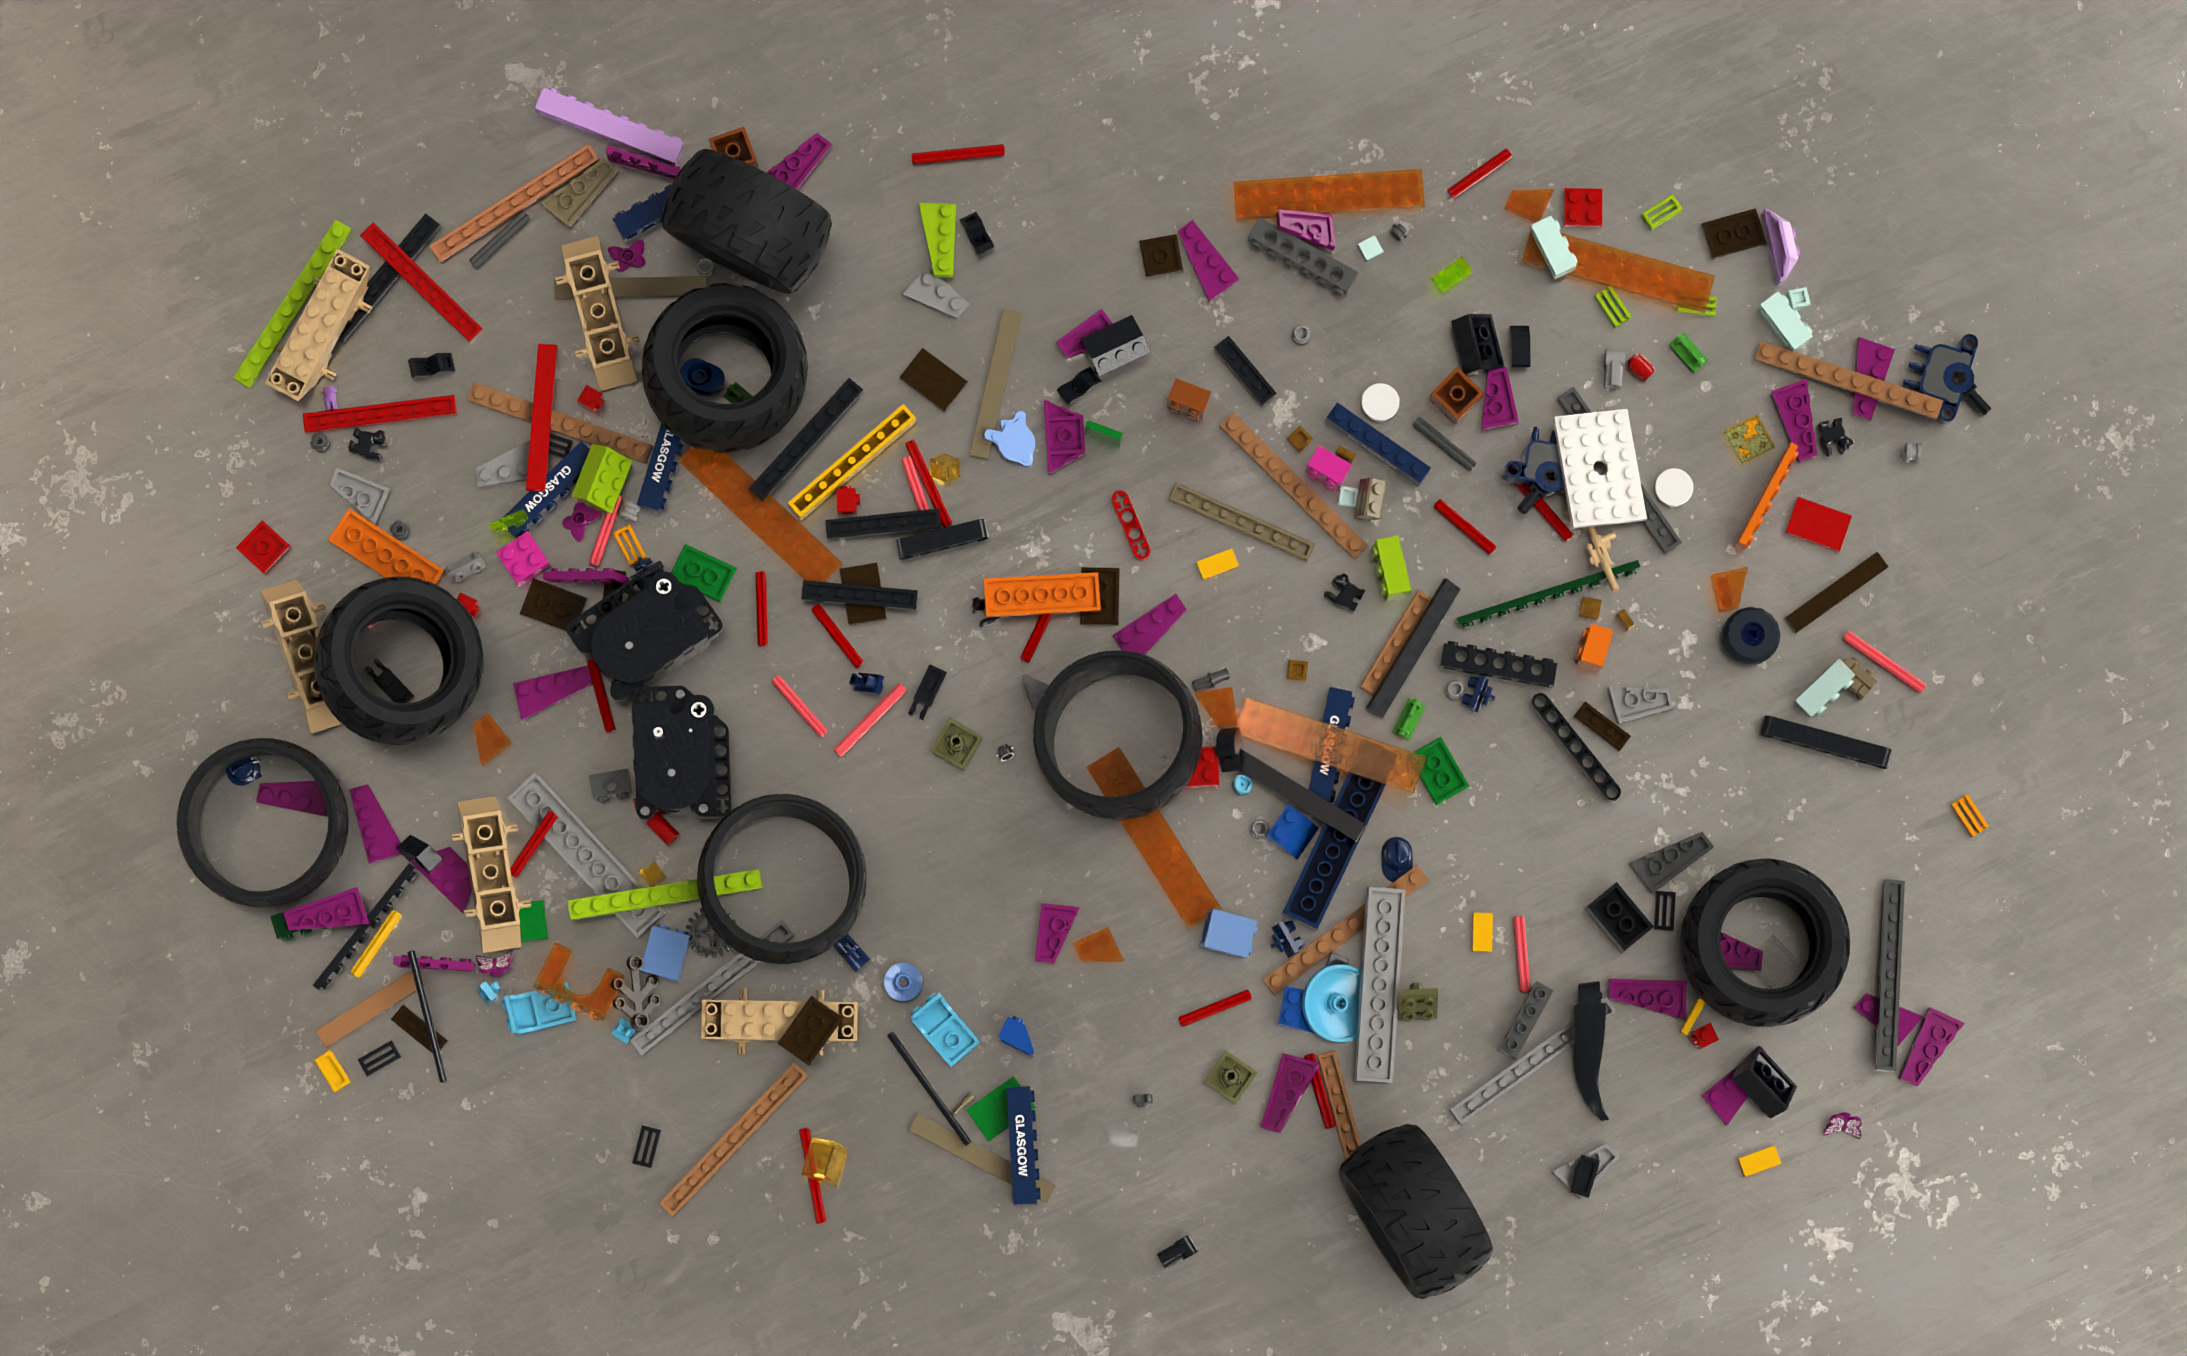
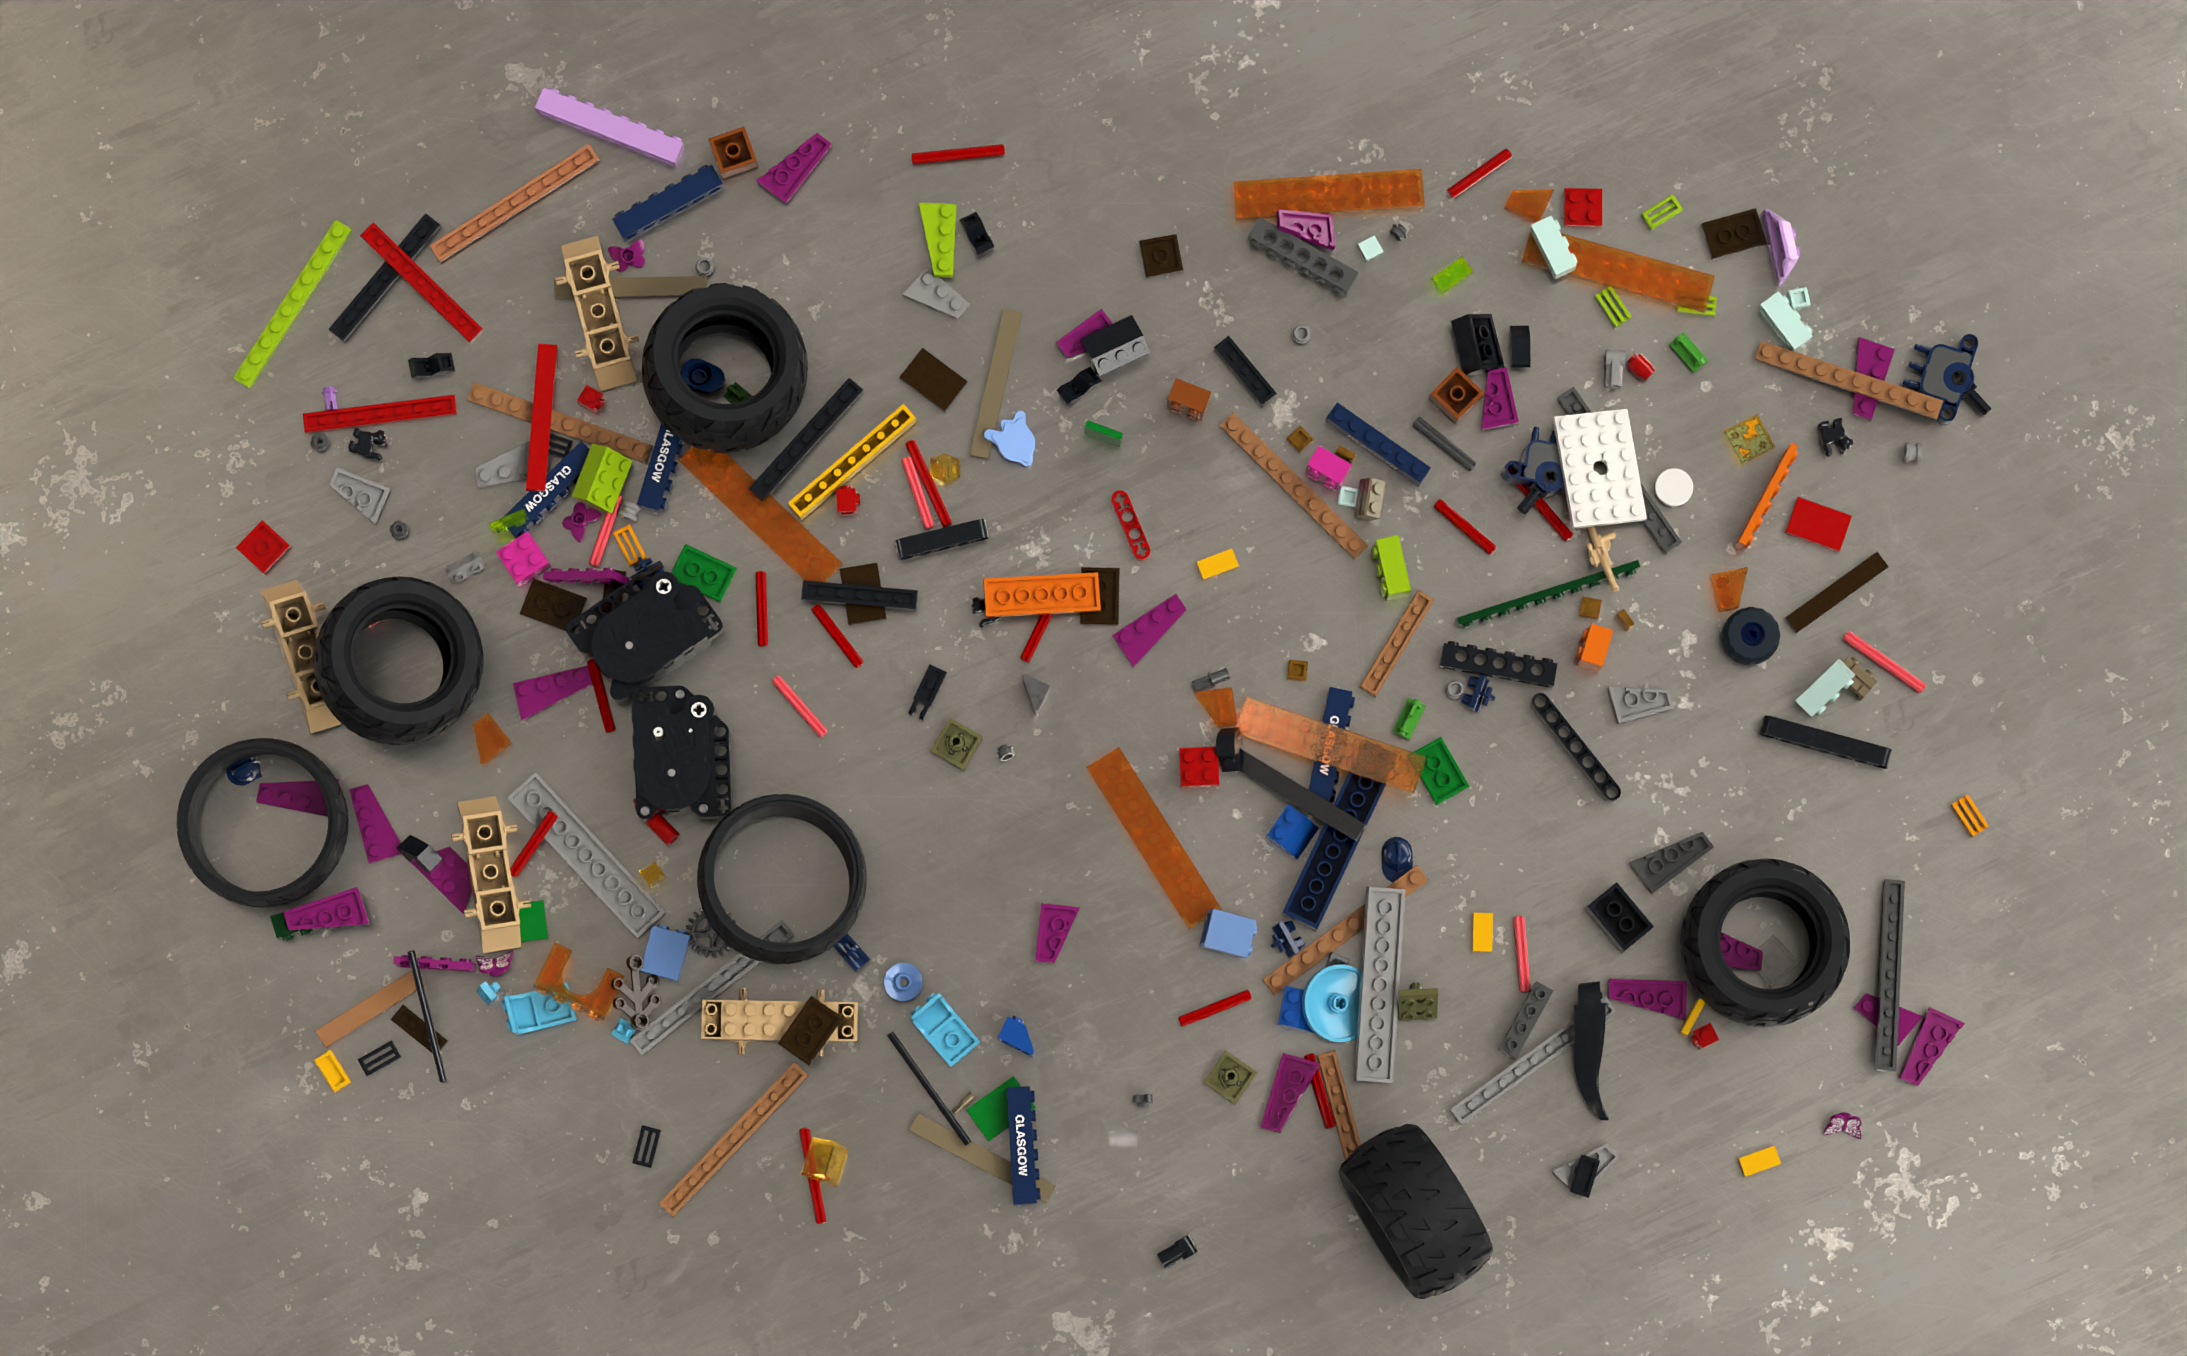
(320, 326): tan piece -> none
(360, 934): black plate -> none
(375, 943): yellow axle -> none
(381, 550): orange plate -> none
(390, 684): black hinge -> none
(469, 603): red brick -> none
(499, 239): dark grey axle -> none
(580, 192): dark tan wing -> none
(600, 780): dark grey brick -> none
(641, 163): magenta wing -> none
(660, 895): lime plate -> none
(746, 221): black tyre -> none
(867, 683): dark blue hips -> none
(870, 719): coral axle -> none
(883, 524): black plate -> none
(1063, 436): magenta wing -> none
(1077, 677): black tyre -> none
(1098, 947): clear orange wing -> none
(1208, 264): magenta wing -> none
(1241, 522): dark tan tile -> none
(1242, 784): medium azure tile -> none
(1259, 829): light grey plate -> none
(1348, 592): black animal -> none
(1380, 402): white tile -> none
(1413, 648): black tile -> none
(1602, 726): dark brown tile -> none
(1664, 910): black tile -> none
(1725, 1097): magenta wing -> none
(1765, 1082): black slope -> none
(1796, 415): magenta wing -> none

